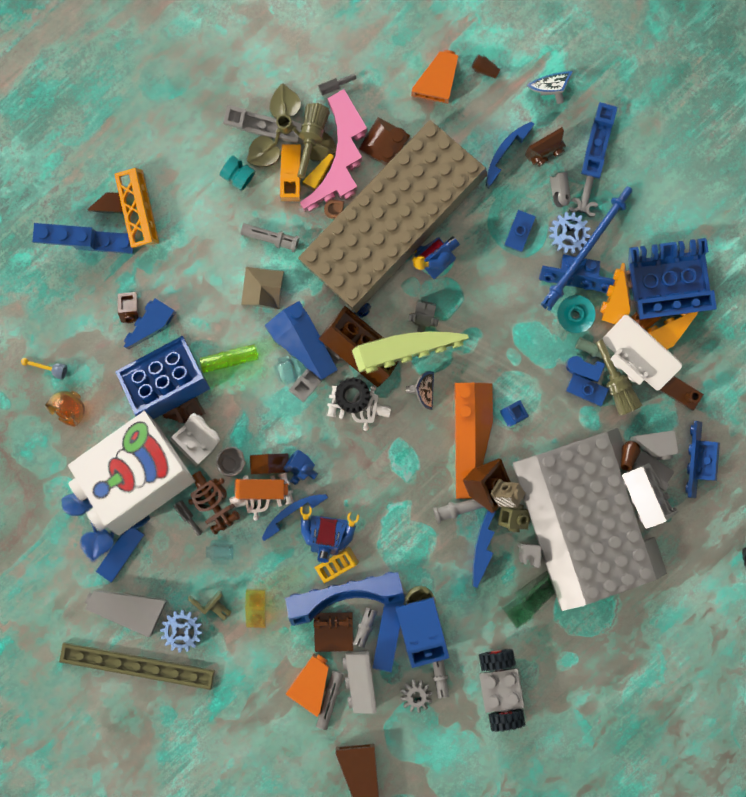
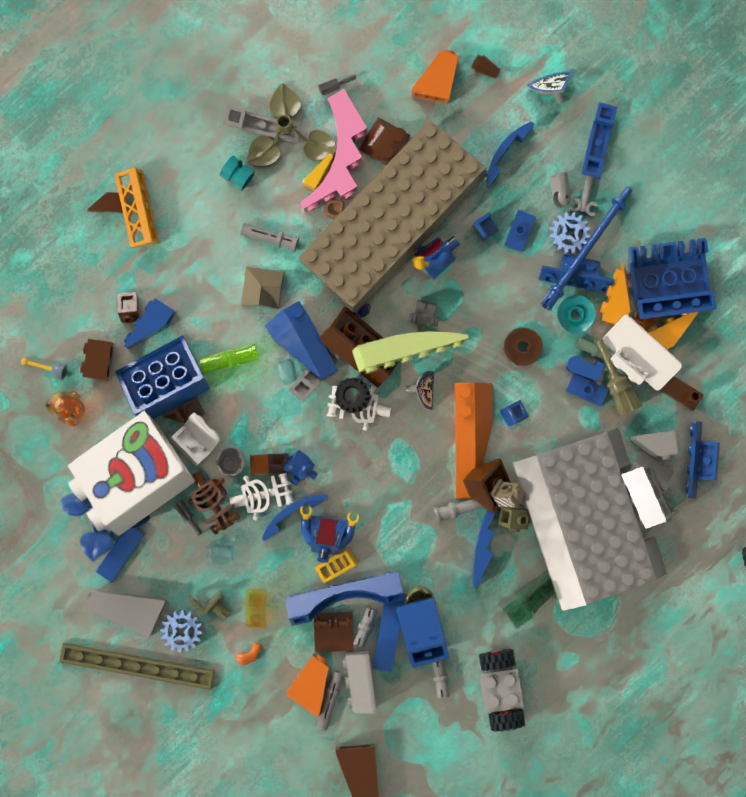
(82, 238): blue bracket -> none
(97, 359): none -> reddish brown brick
(249, 657): none -> orange arm
(260, 489): orange slope -> none
(289, 181): light orange slope -> none
(312, 131): olive piece -> none
(409, 698): light grey gear -> none
(485, 227): none -> blue panel
(530, 552): light grey hinge -> none
(532, 351): none -> reddish brown plate
(546, 147): reddish brown slope -> none
(629, 455): reddish brown cone -> none

